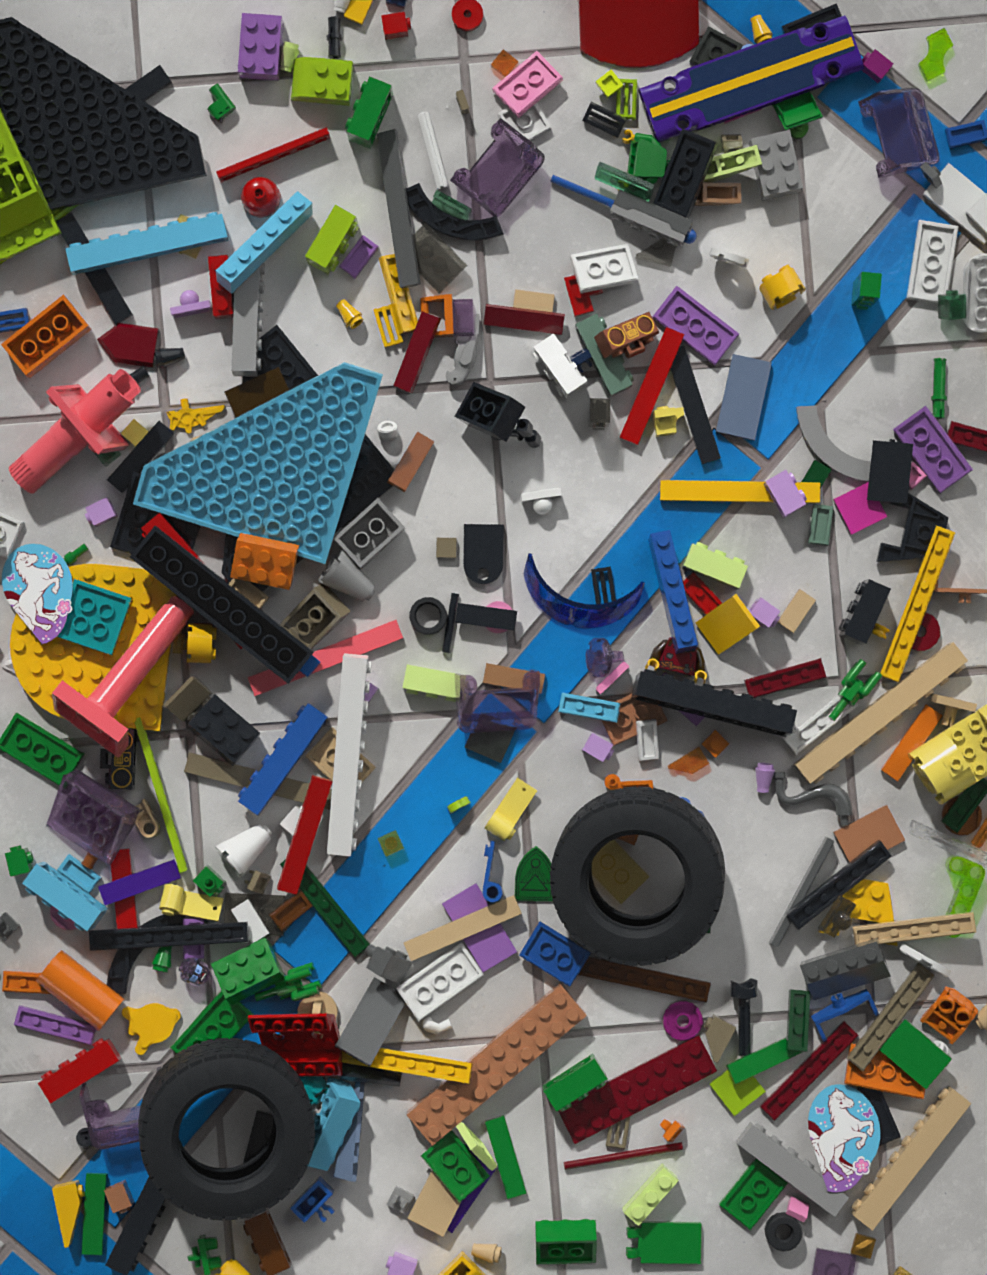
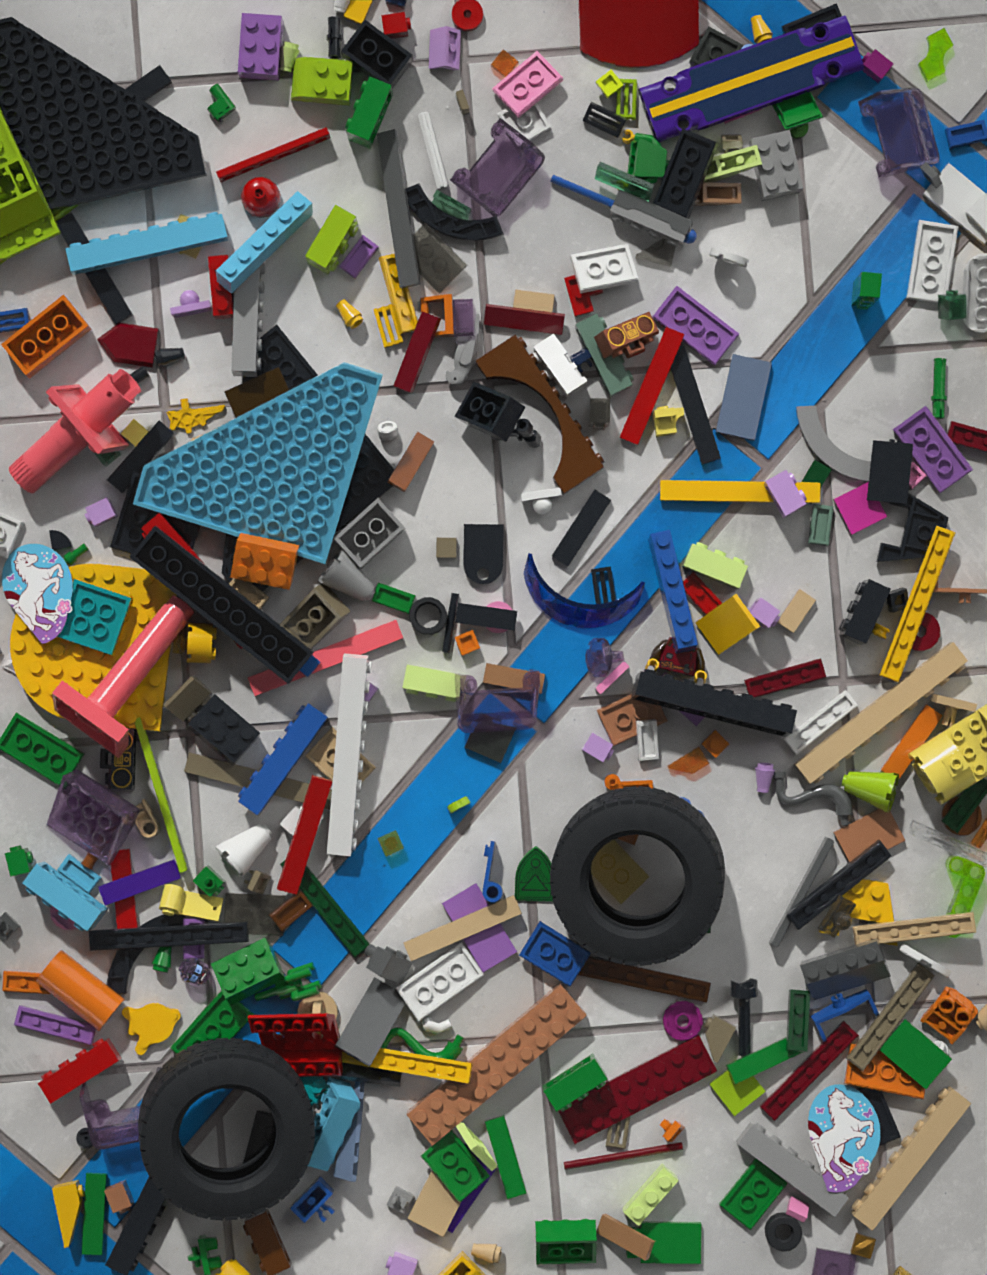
(59, 540): none -> black tile
(246, 912): white tile -> none
(377, 54): none -> black brick
(393, 598): none -> green tile
(444, 48): none -> lavender panel
(451, 1050): none -> green animal
(467, 642): none -> orange plate
(510, 810): light yellow door -> none
(514, 363): none -> reddish brown arch
(581, 528): none -> black tile
(589, 707): medium azure tile -> none
(625, 1236): none -> medium nougat tile
(781, 287): yellow brick -> none
(854, 689): green plant -> none
(872, 787): none -> lime cone
(897, 600): none -> black plate

